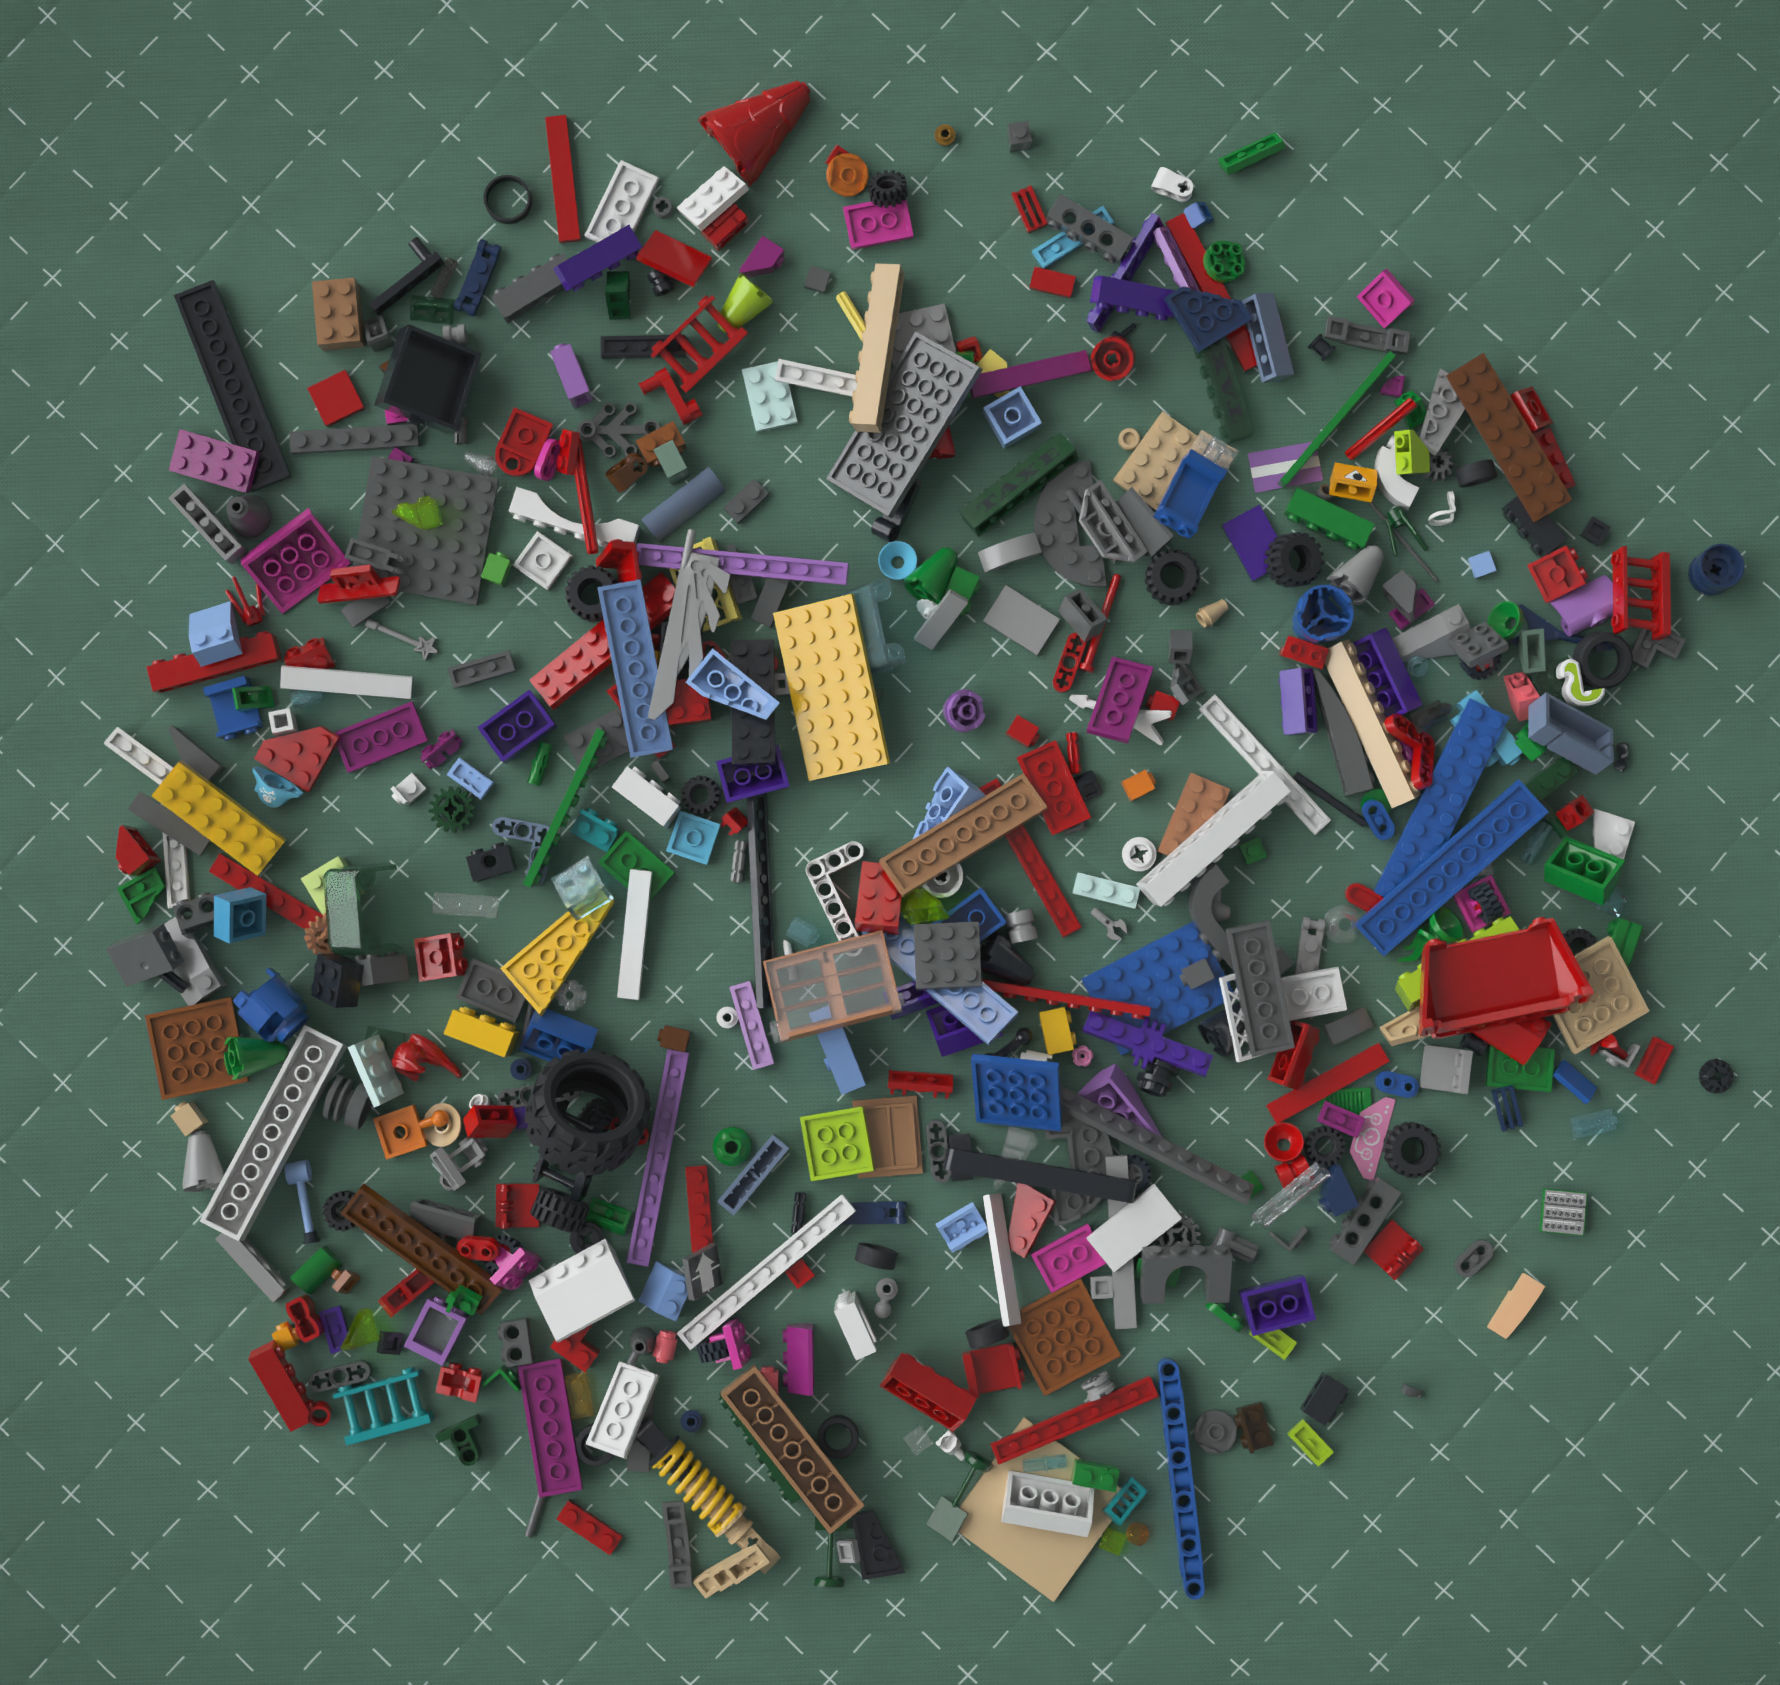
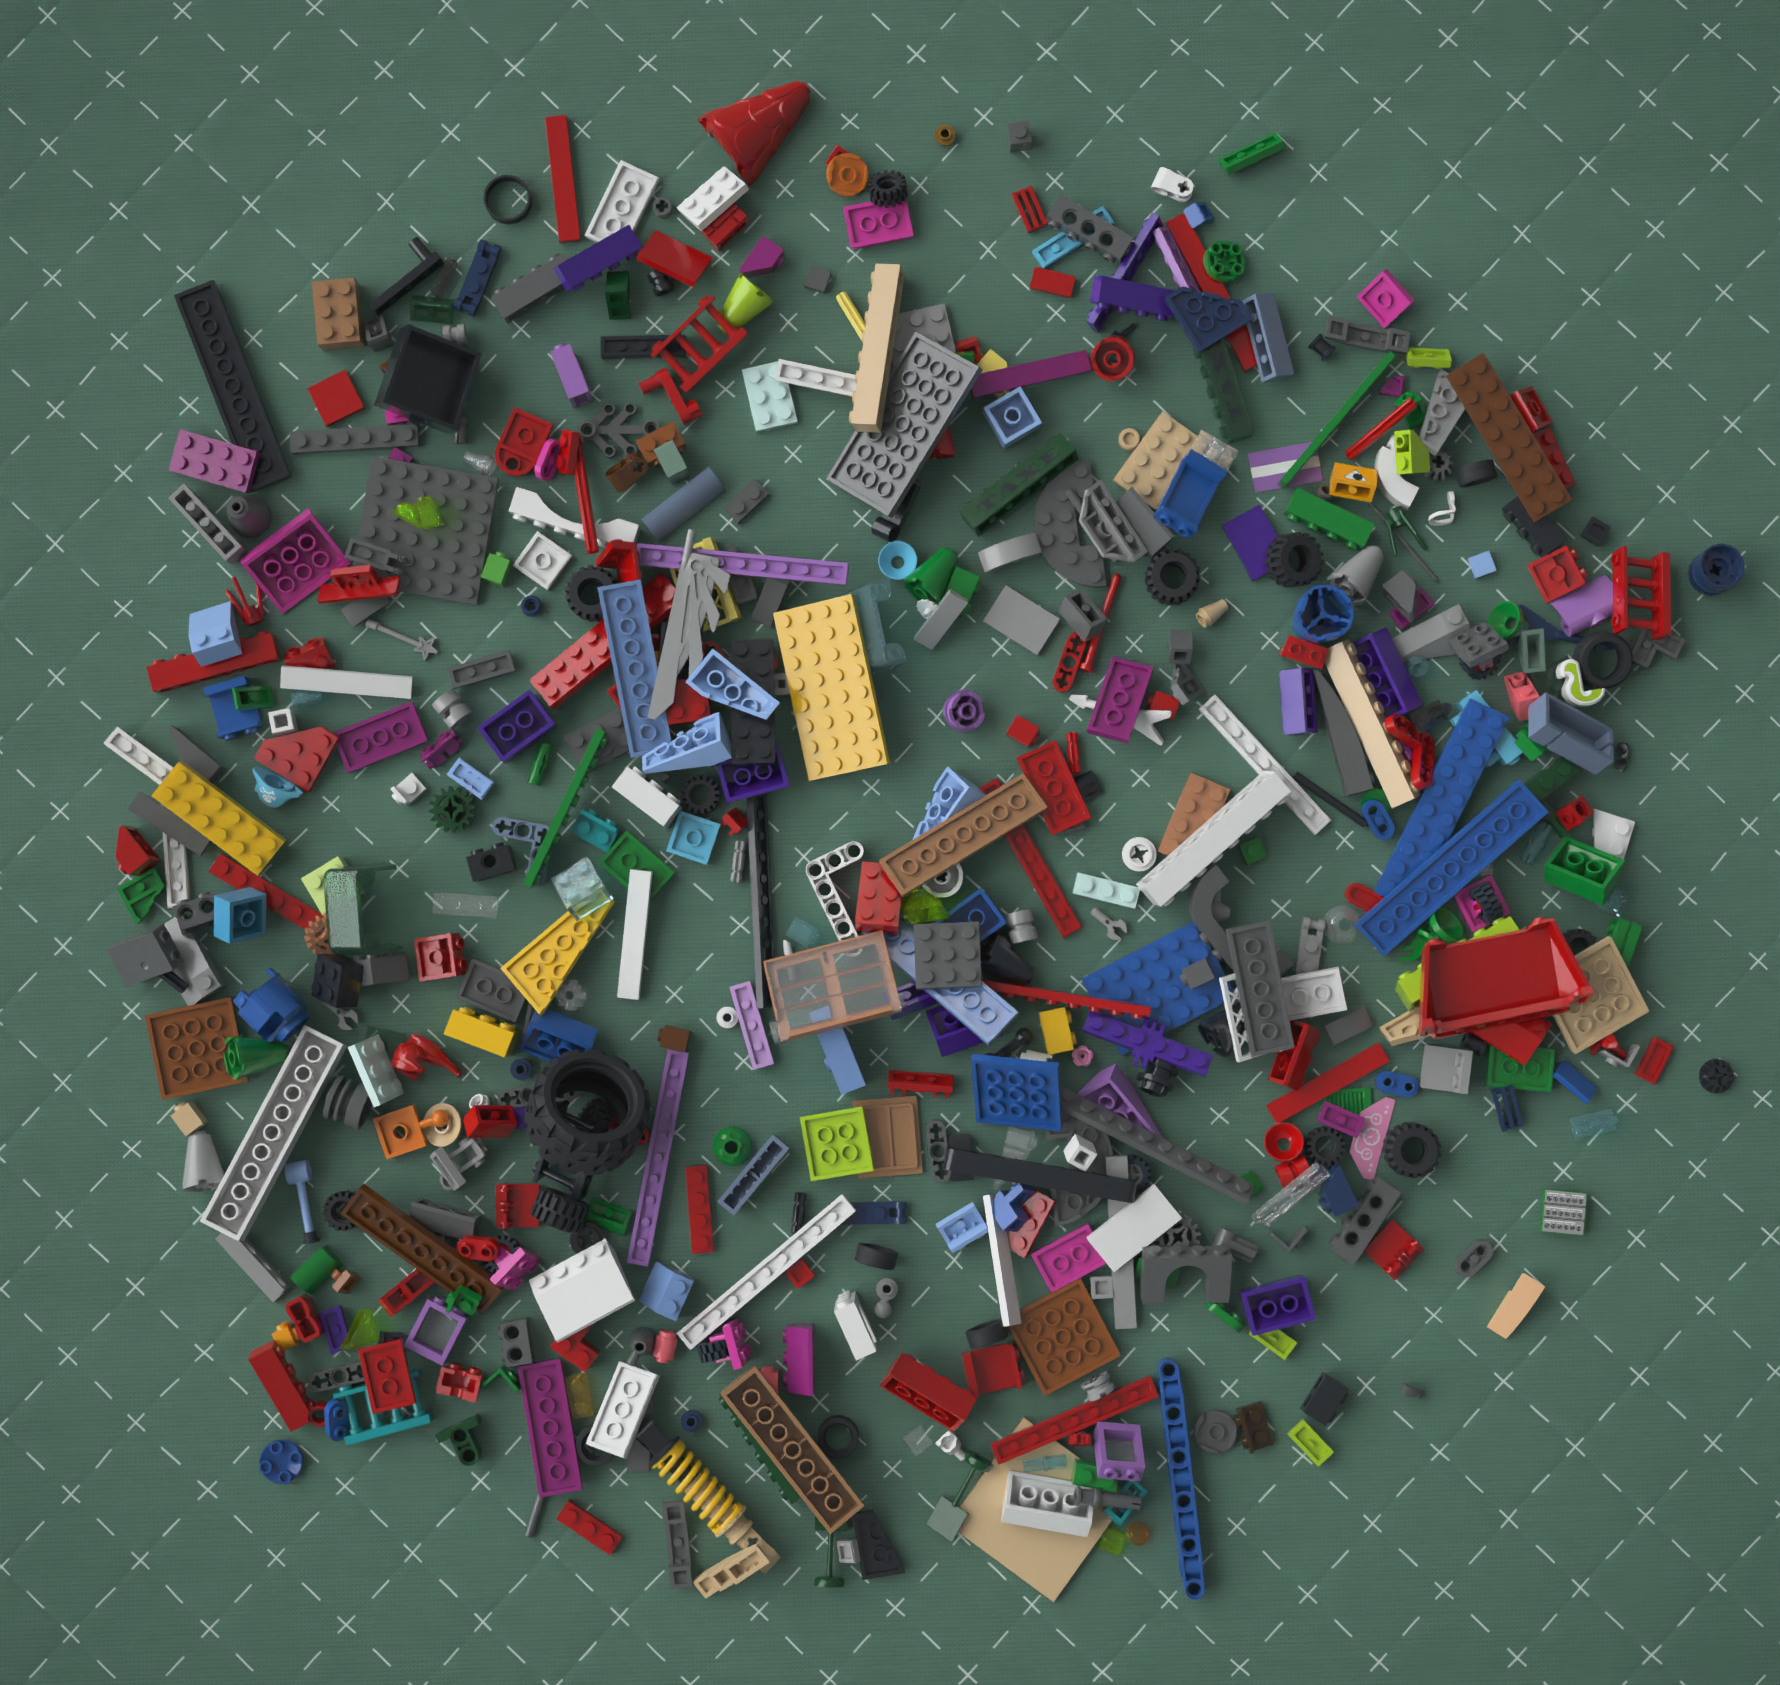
(281, 1461): none -> blue dish
(336, 1423): none -> blue plate
(342, 1014): none -> light grey bar
(387, 1376): none -> red plate
(451, 707): none -> light grey wheel
(531, 599): none -> dark blue plate
(698, 747): none -> light blue wedge
(702, 1271): tile -> none
(1008, 1206): none -> brick
(1079, 1439): none -> red plate
(1080, 1152): none -> white brick
(1097, 1498): none -> dark grey pin
(1119, 1451): none -> medium lavender window
(1139, 785): orange brick -> none
(1428, 358): none -> lime plate

